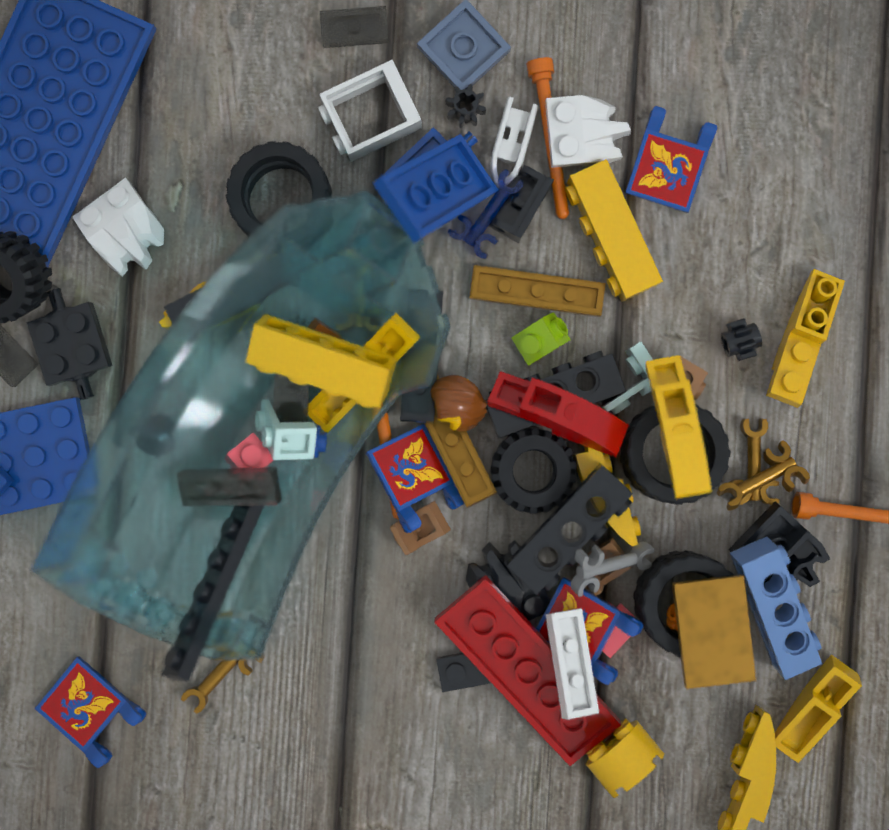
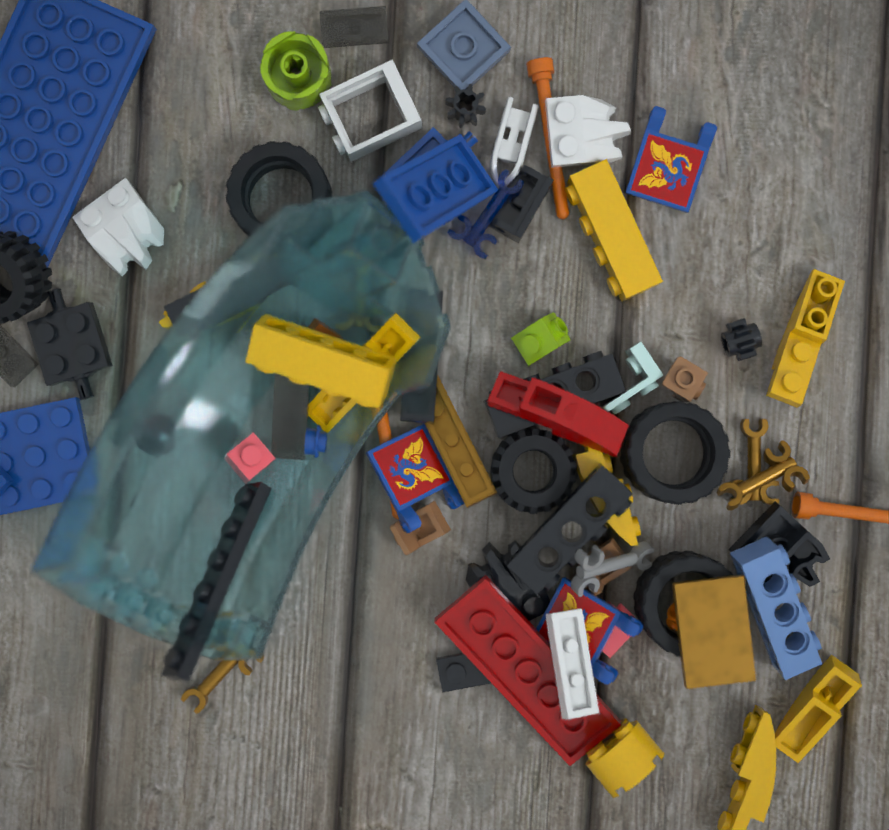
(83, 706): flag -> none
(229, 487): clear smoke plate -> none
(285, 439): light aqua bracket -> none
(292, 51): none -> lime brick
(458, 402): dark orange hair -> none
(537, 291): pearl gold tile -> none
(679, 427): yellow slope -> none

